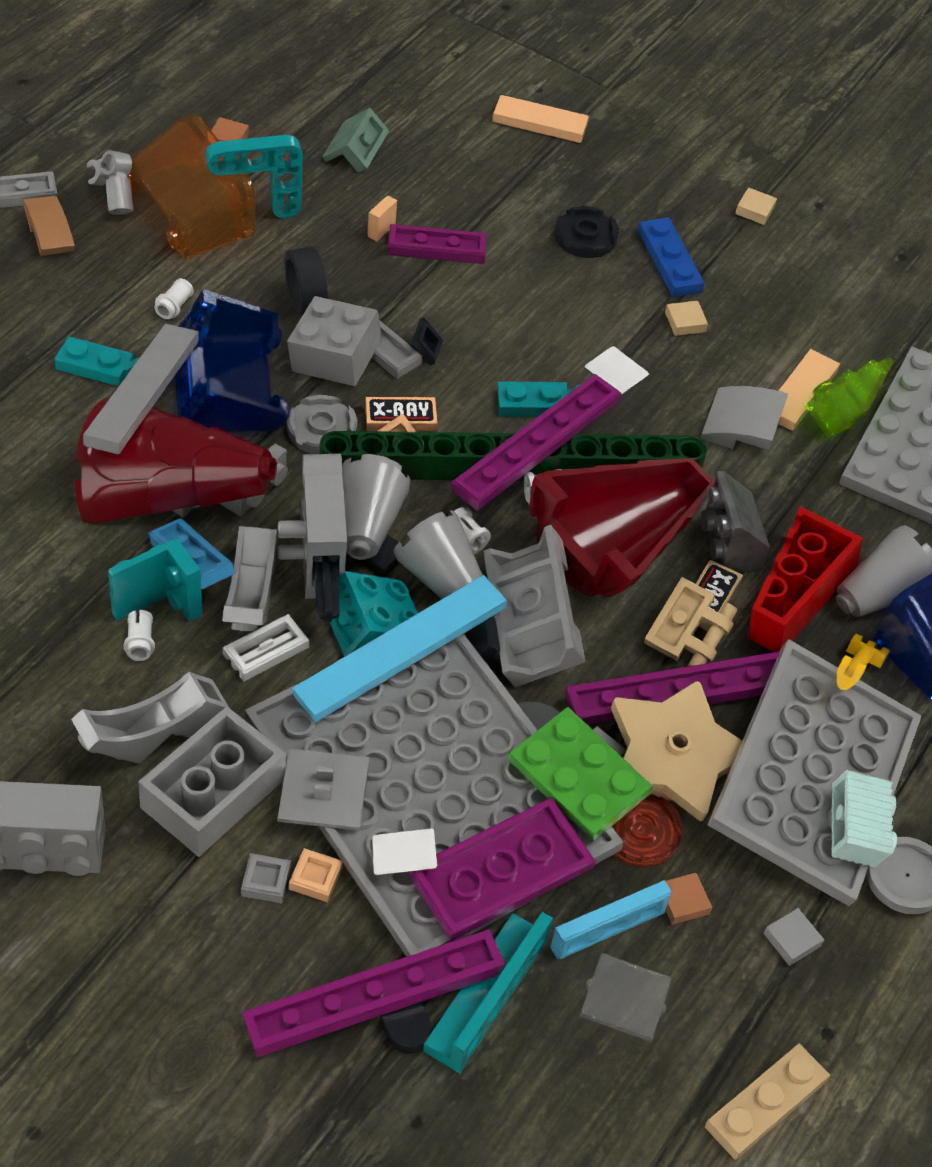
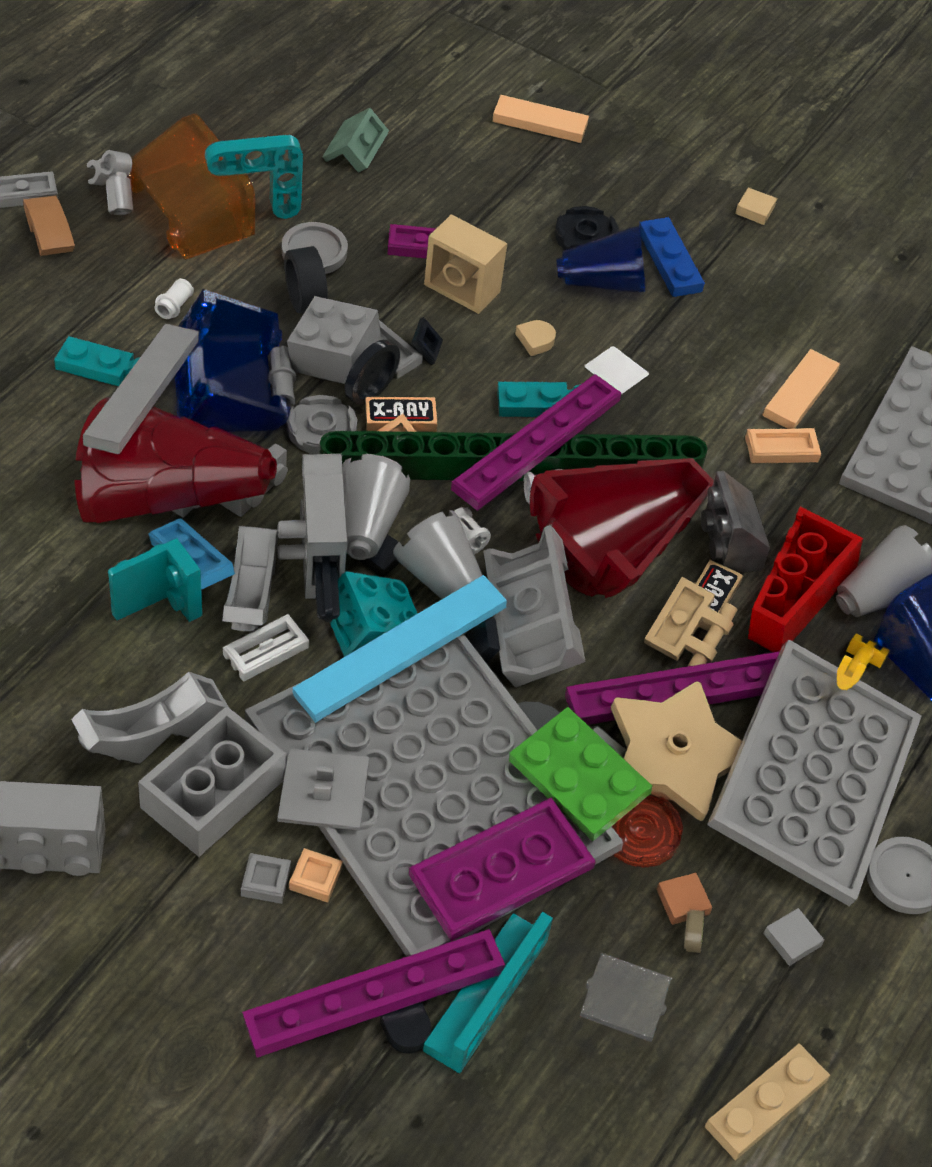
(139, 642): white pin -> none
(230, 130): nougat tile -> none
(282, 375): none -> light grey axle
(324, 237): none -> light grey piece
(372, 371): none -> black piece
(381, 217): light nougat tile -> none
(404, 851): white sticker -> none
(465, 263): none -> tan brick
(536, 336): none -> tan tile
(606, 263): none -> clear blue cone
(610, 920): medium azure tile -> none
(686, 318): tan tile -> none
(694, 931): none -> dark tan tile
(744, 415): light grey slope -> none
(783, 445): none -> light nougat tile
(843, 402): clear neon green slope -> none
(862, 818): light aqua brick -> none

